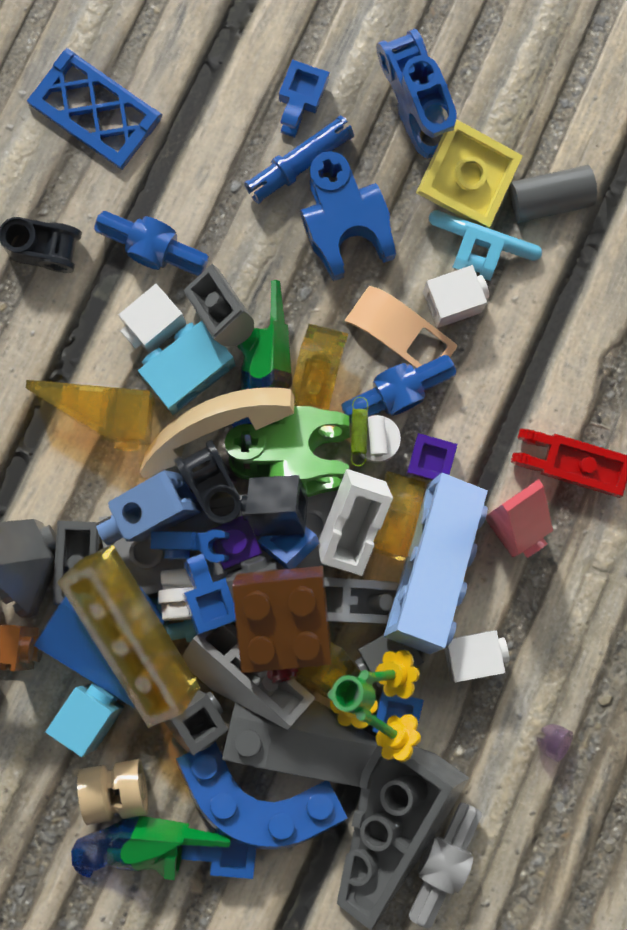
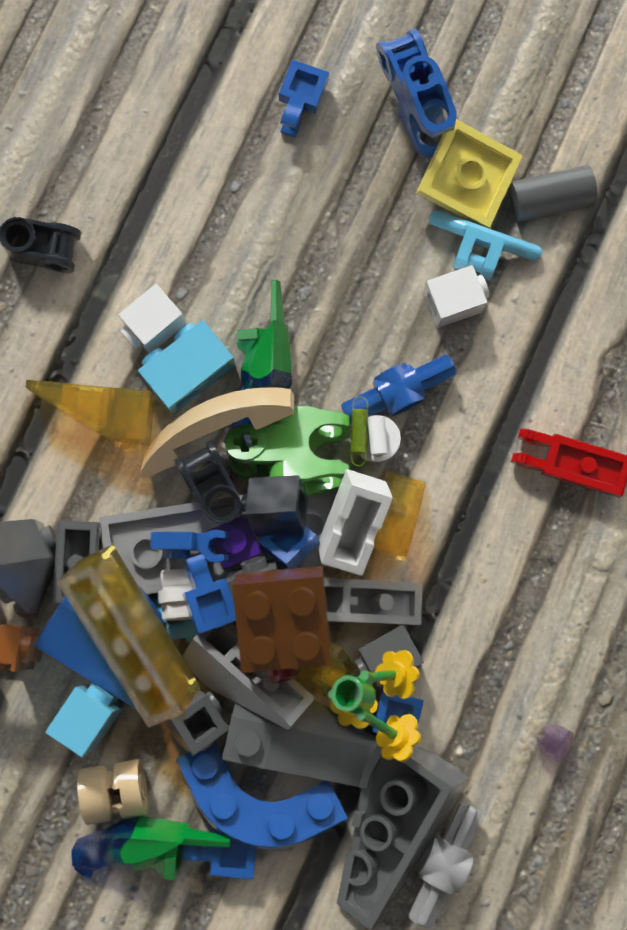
(94, 139): blue window -> none
(151, 243): blue axle -> none
(163, 503): medium blue torso -> none
(220, 307): dark grey brick -> none
(286, 168): blue pin -> none
(318, 367): clear yellow slope -> none
(344, 213): blue piece -> none
(393, 323): light nougat piece -> none
(431, 457): dark purple plate -> none
(437, 565): light blue brick -> none
(476, 656): white brick -> none
(523, 521): coral slope -> none

